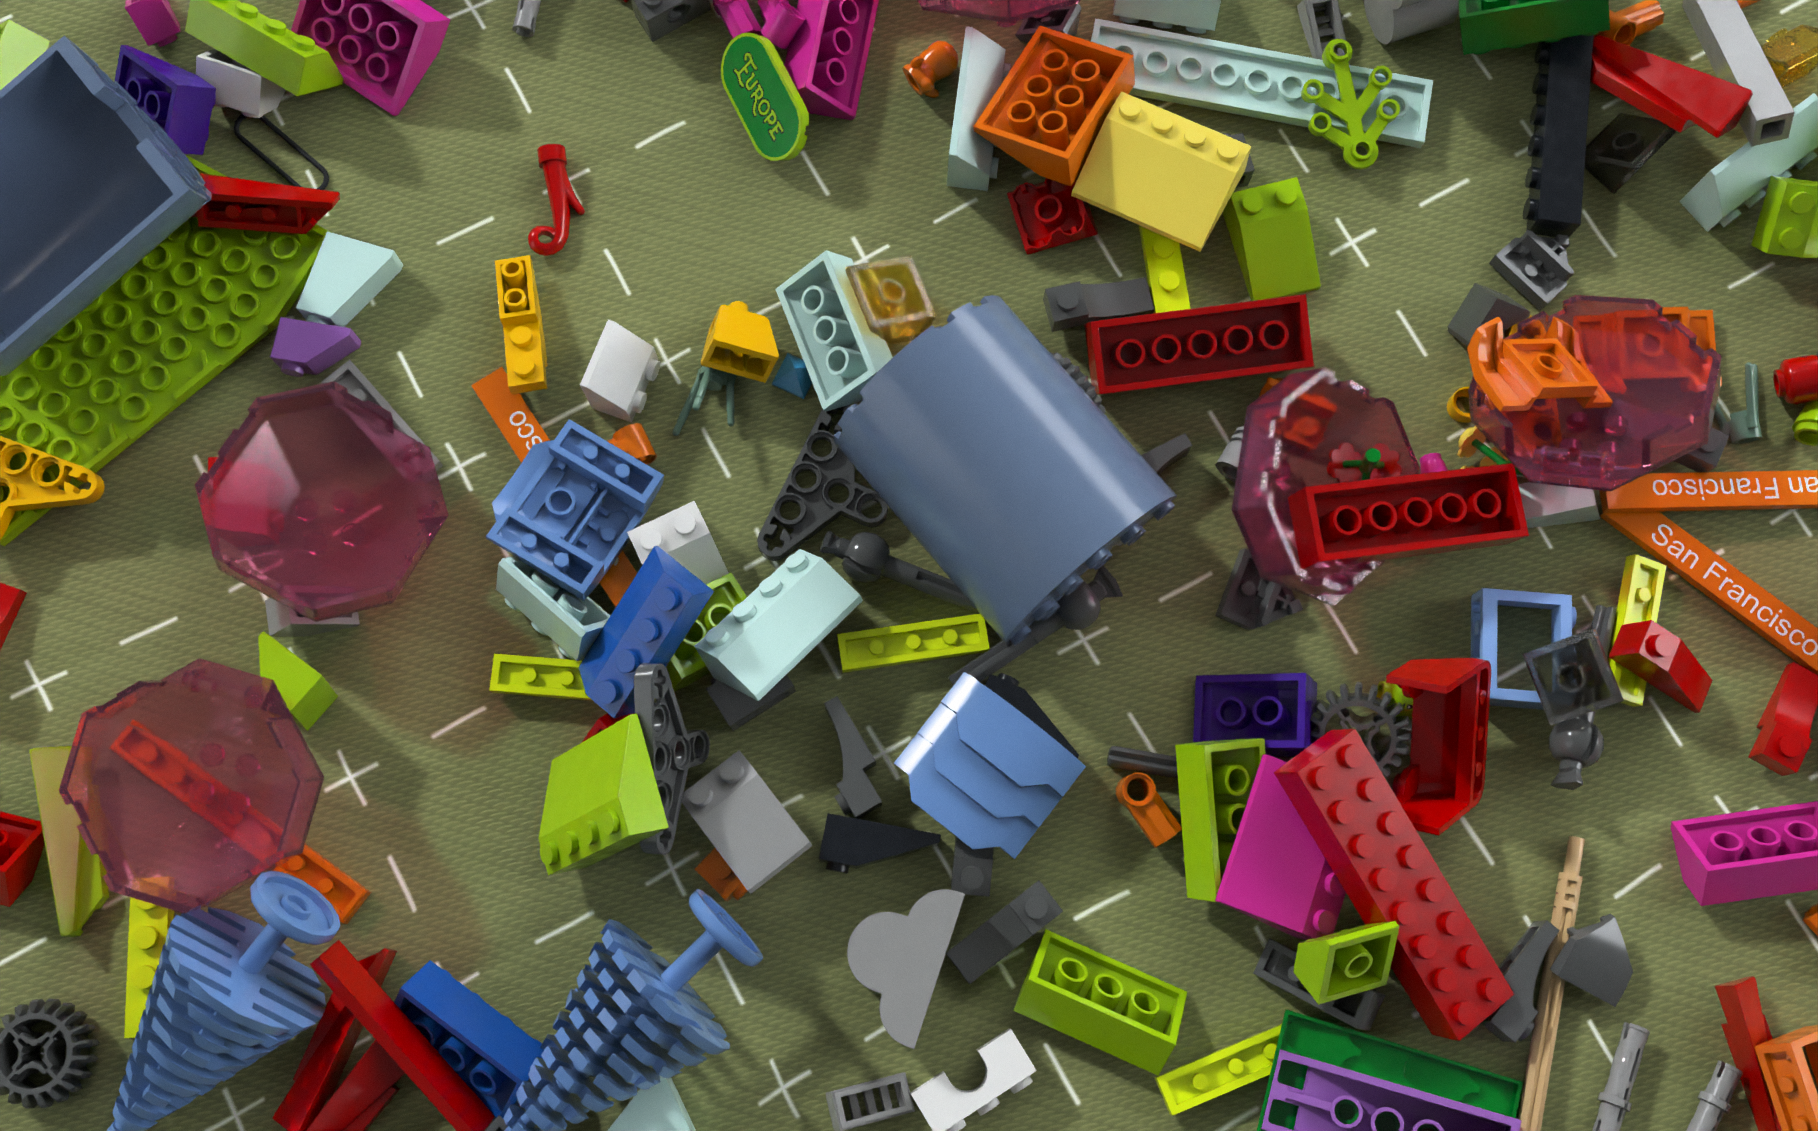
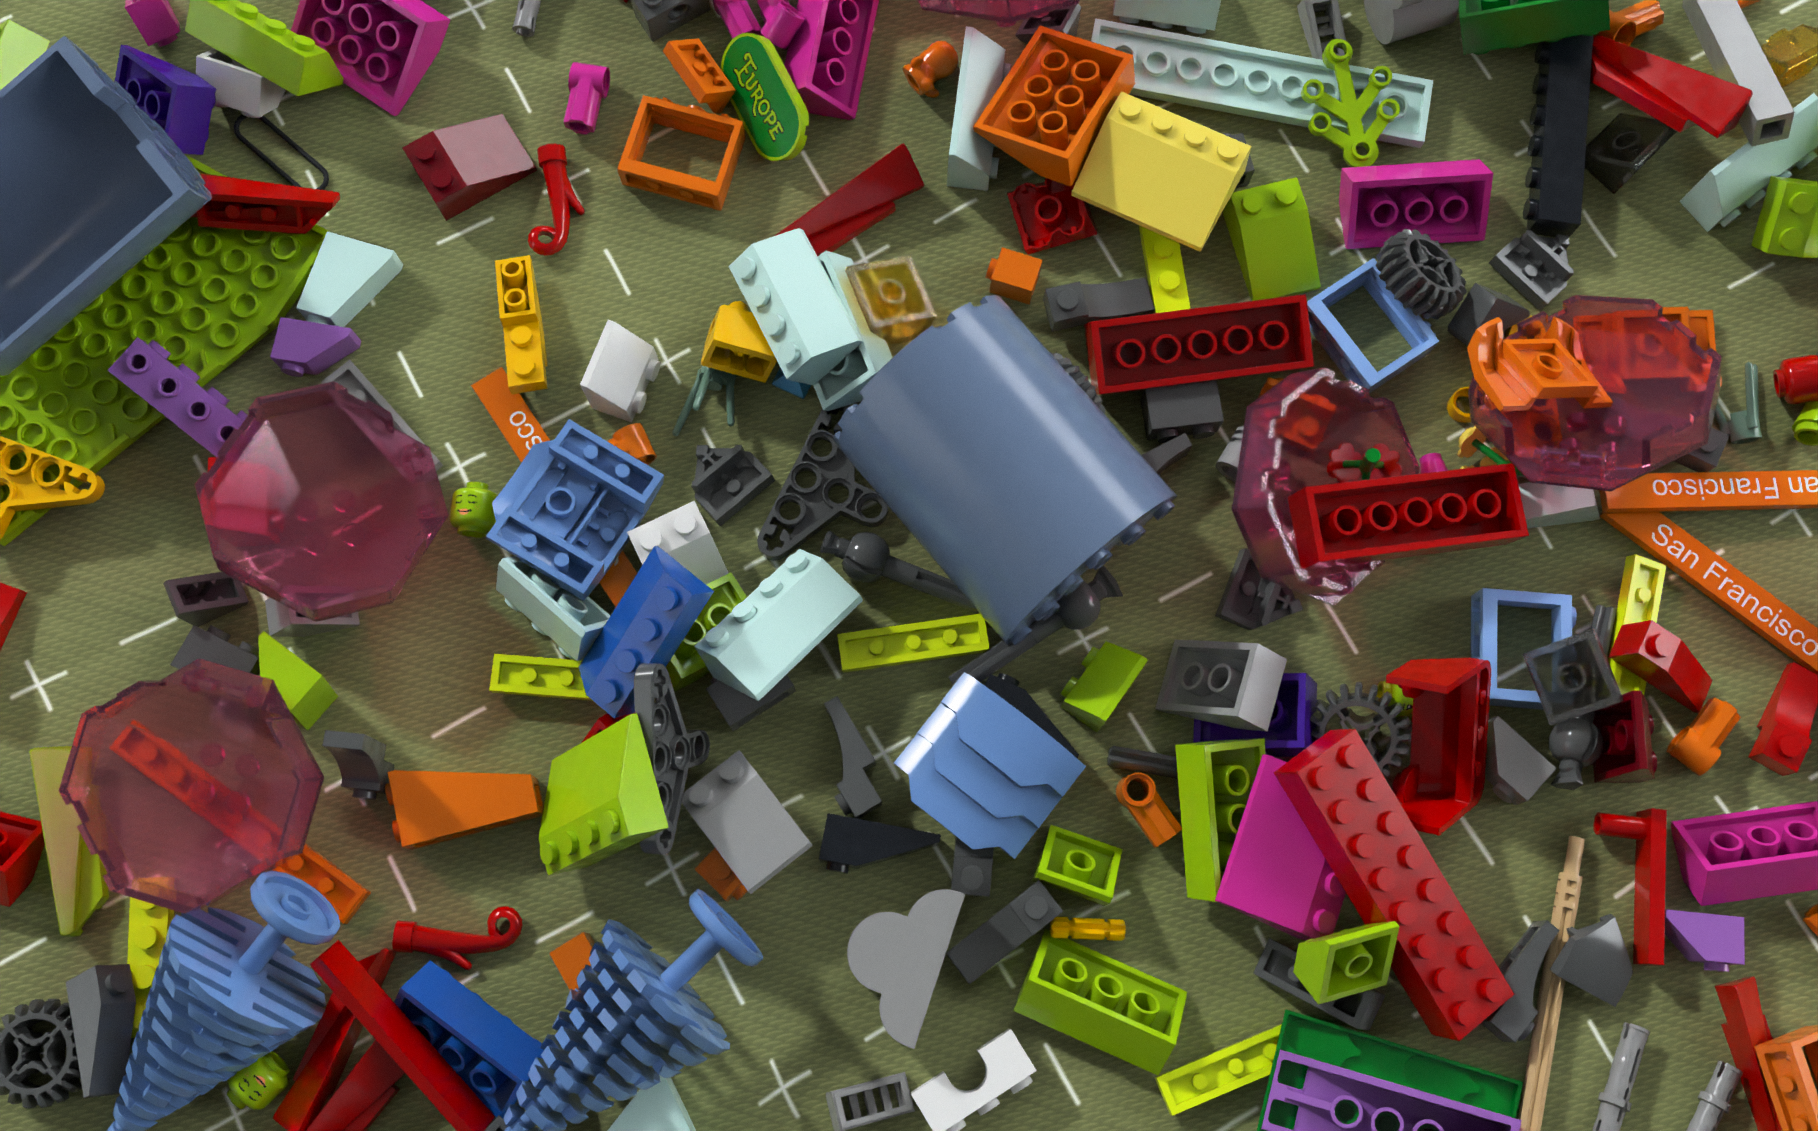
(102, 1023): none -> dark grey slope
(177, 394): none -> medium lavender brick
(205, 597): none -> dark grey slope
(214, 647): none -> dark grey brick
(259, 1083): none -> lime head
(359, 762): none -> dark grey slope
(449, 944): none -> red plant
(456, 804): none -> orange slope
(469, 162): none -> slope
(473, 510): none -> lime head
(573, 957): none -> orange brick
(586, 88): none -> dark pink piece
(674, 183): none -> orange window
(700, 72): none -> orange bracket
(727, 480): none -> dark grey slope
(795, 306): none -> light aqua slope
(860, 202): none -> red wedge
(1014, 275): none -> orange brick
(1078, 865): none -> lime slope
(1088, 928): none -> yellow axle
(1102, 684): none -> lime slope
(1182, 409): none -> dark grey brick
(1222, 683): none -> light grey slope
(1343, 349): none -> light blue window
(1421, 274): none -> dark grey gear
(1433, 197): none -> dark pink slope
(1513, 764): none -> light grey slope
(1627, 742): none -> dark red slope
(1650, 877): none -> red piece
(1700, 742): none -> orange piece
(1707, 938): none -> medium lavender slope

